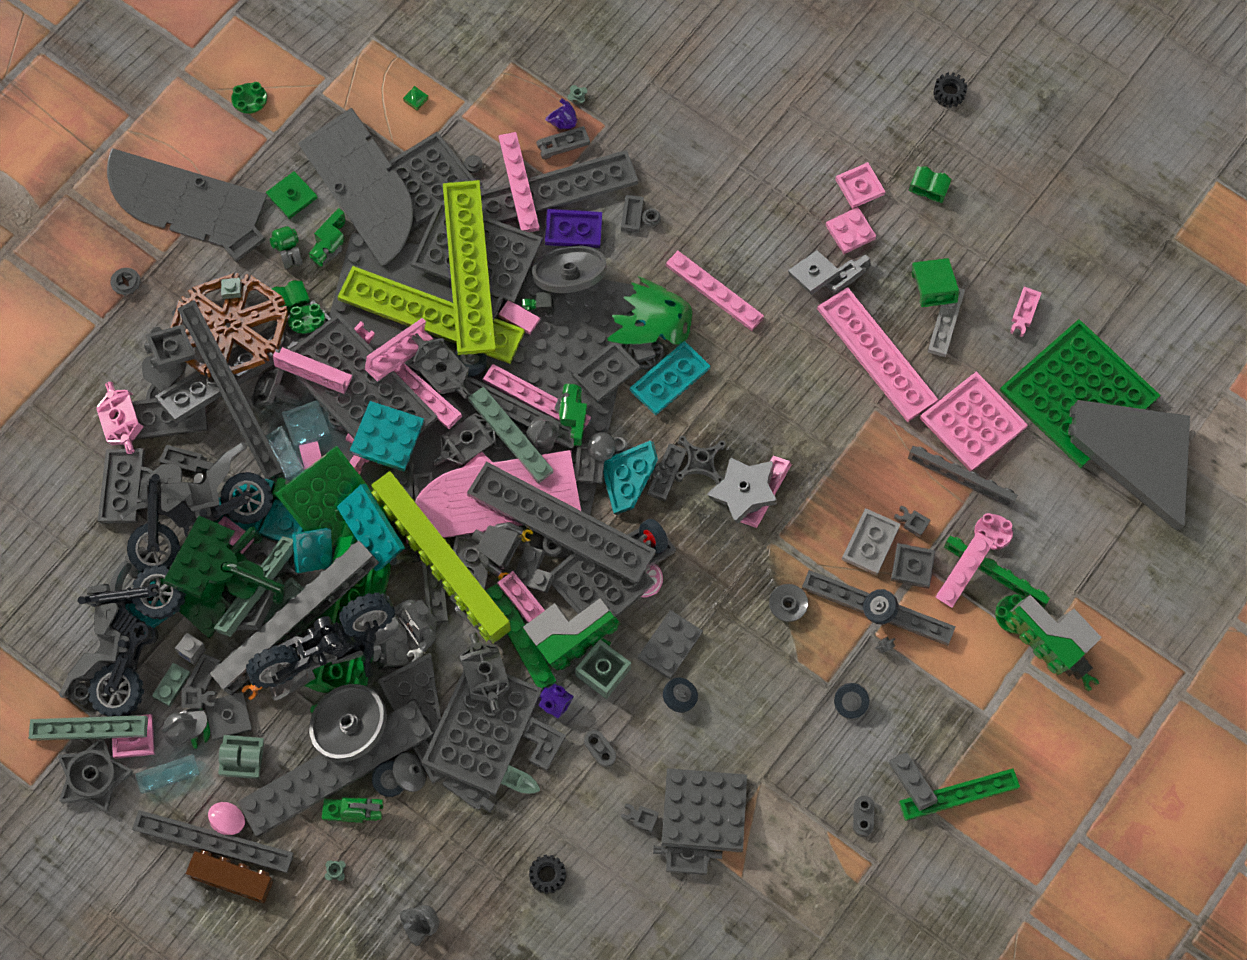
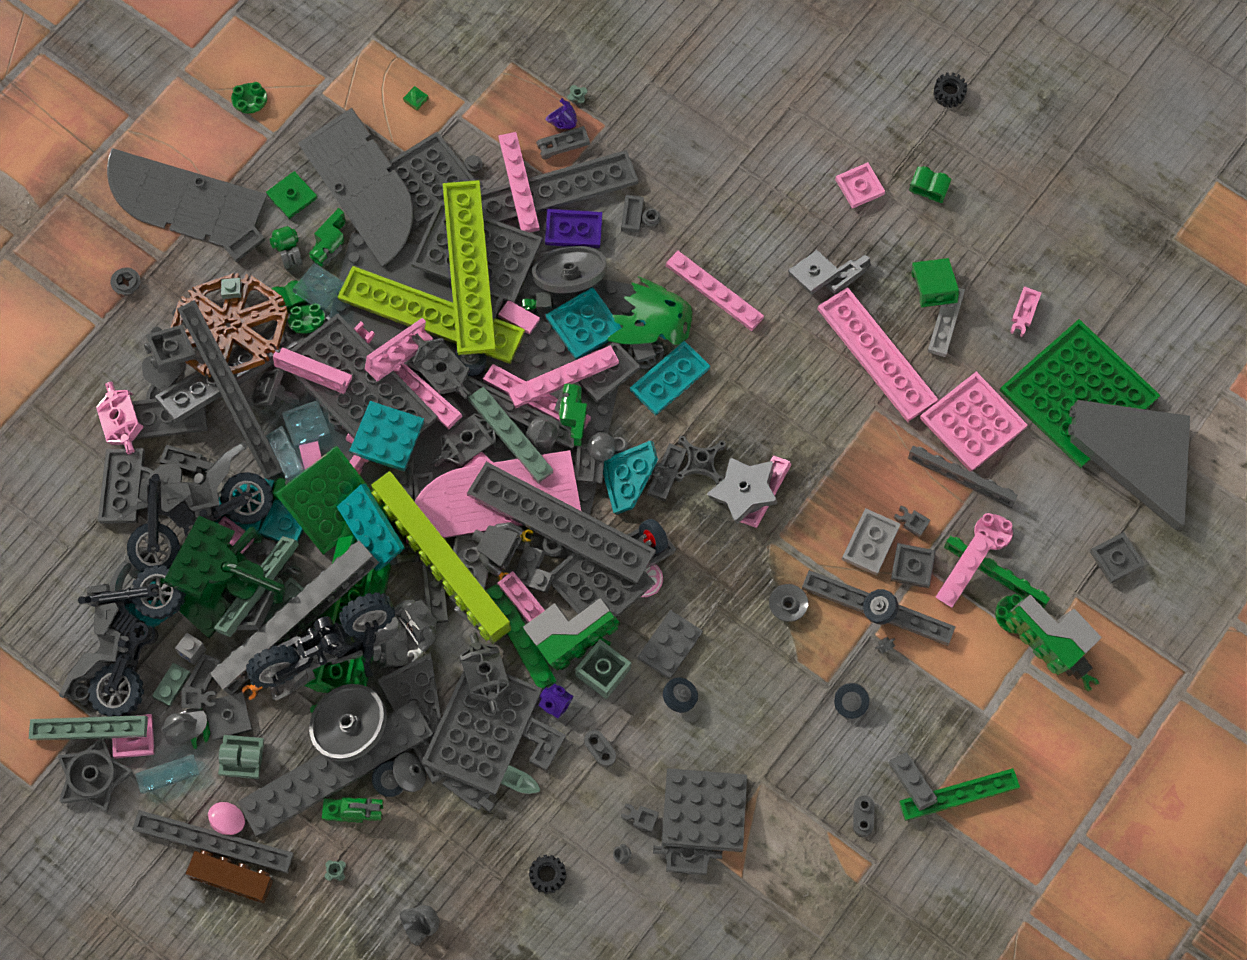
(312, 550): teal plate -> none
(318, 286): none -> clear light blue plate
(563, 375): none -> bright pink plate
(583, 323): none -> teal plate
(622, 854): none -> dark grey plate
(850, 230): bright pink plate -> none
(1117, 557): none -> dark grey plate

